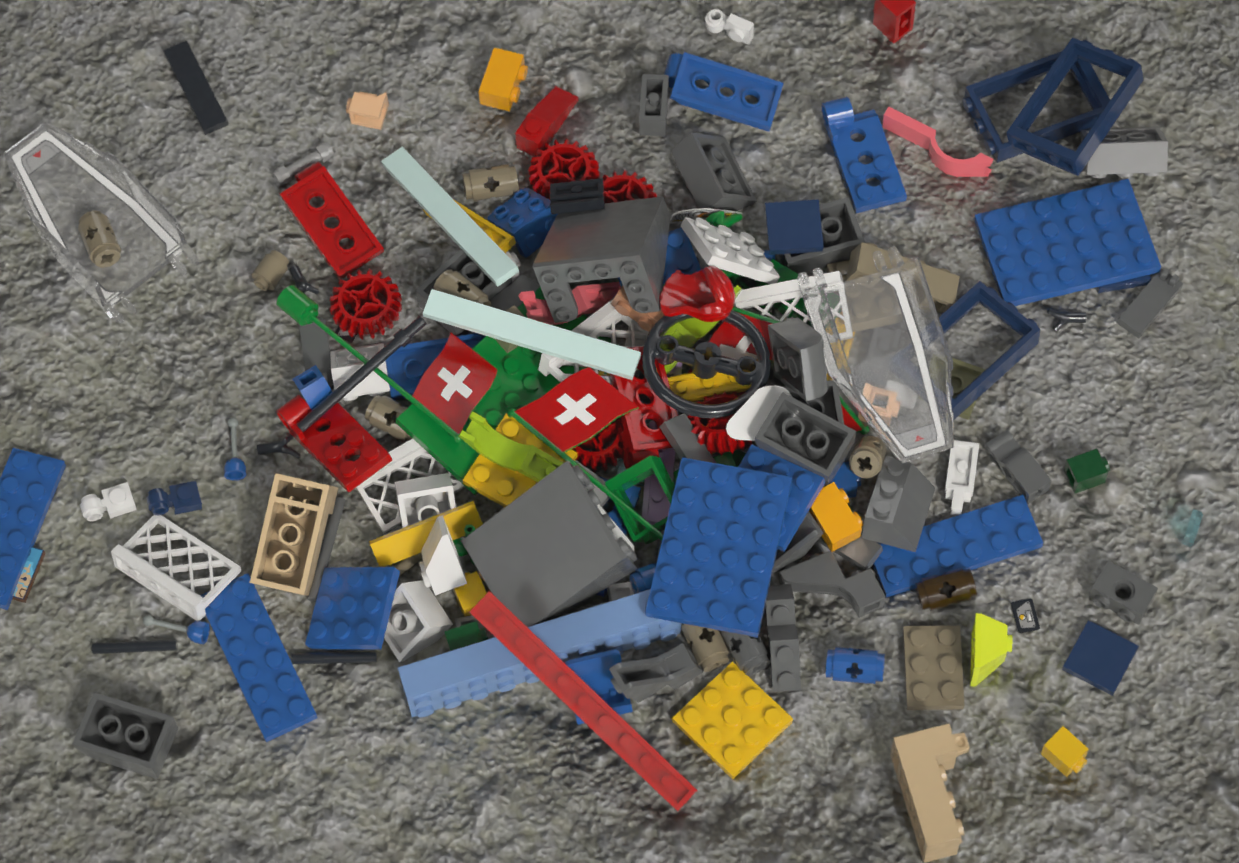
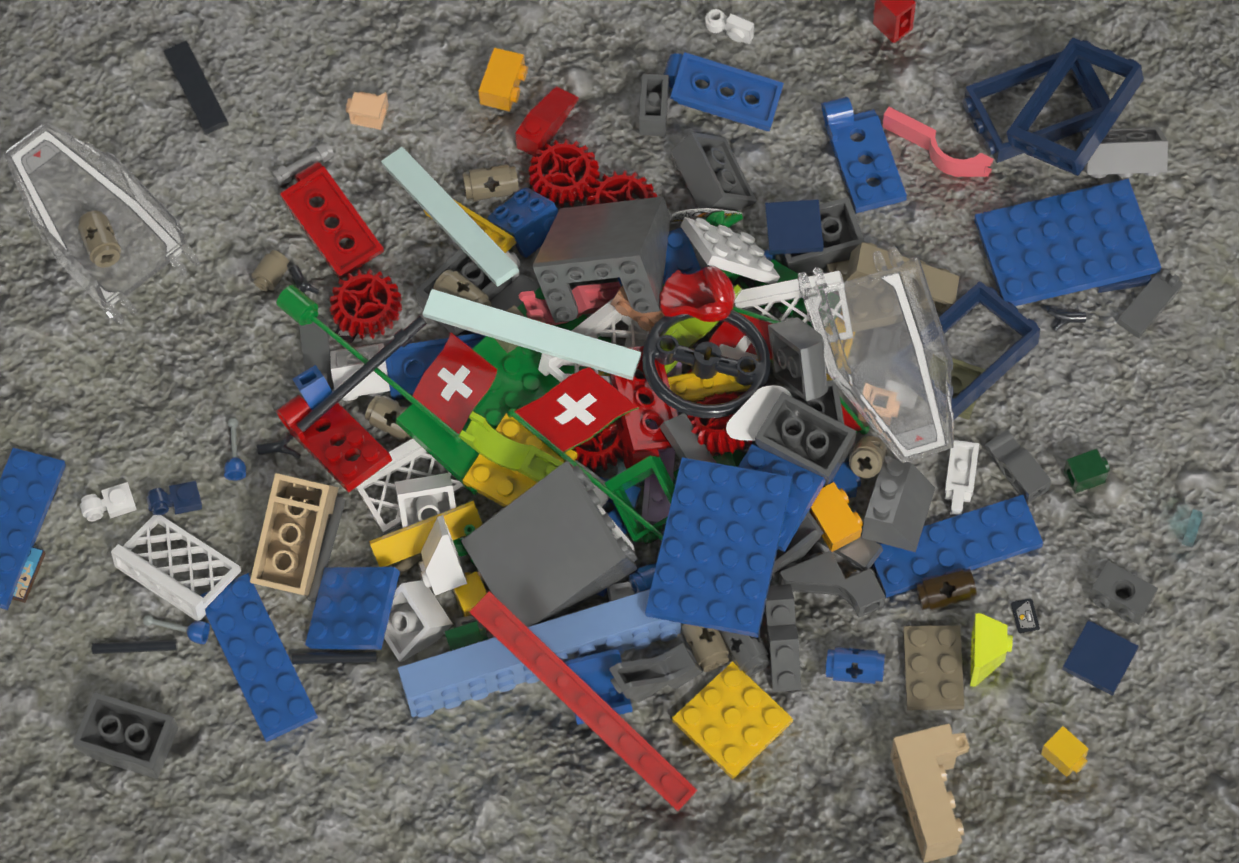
(577, 196): black plate -> none

